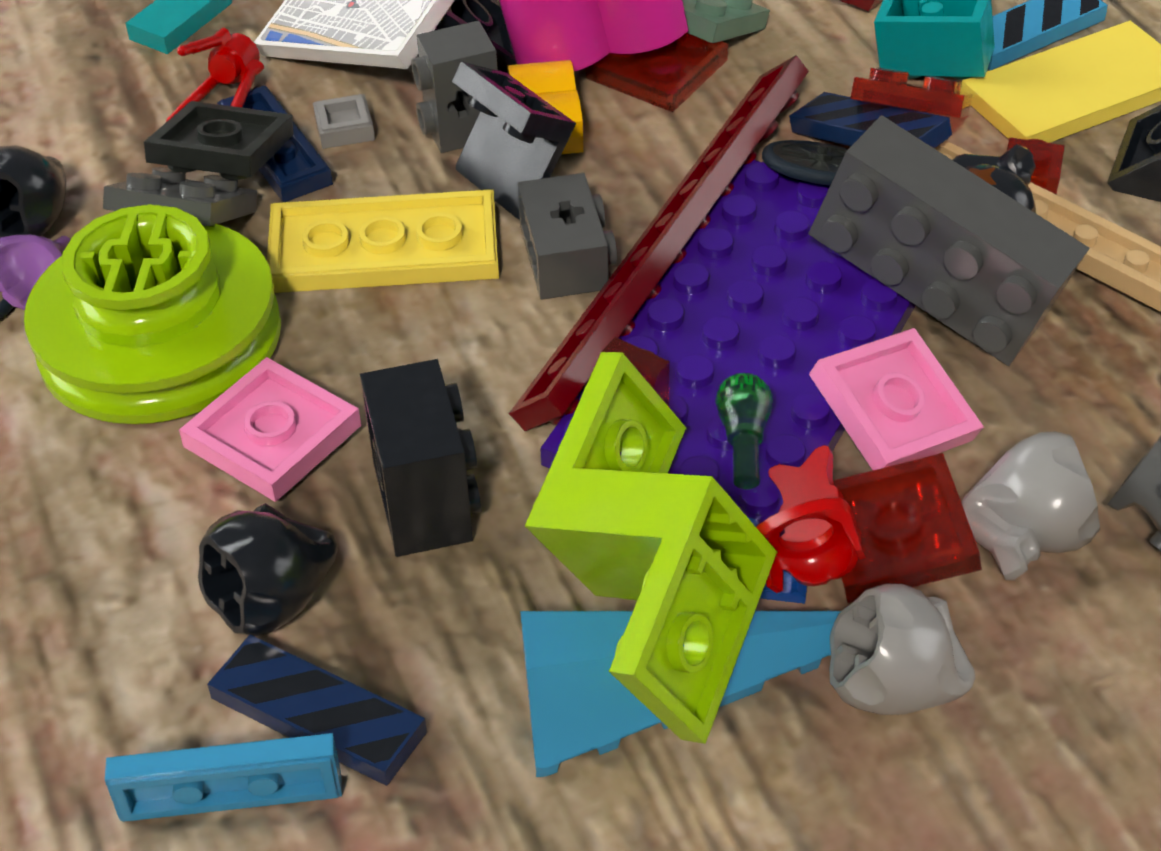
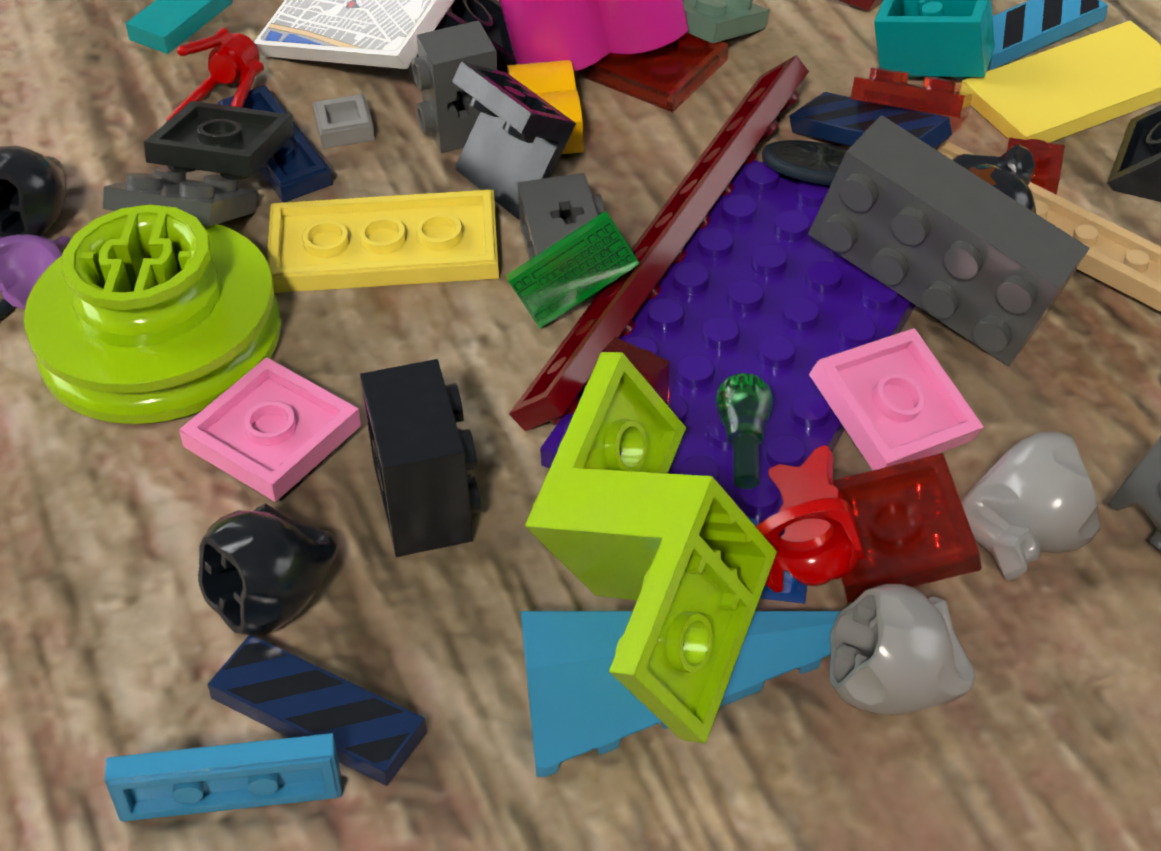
(572, 269): none -> green tile

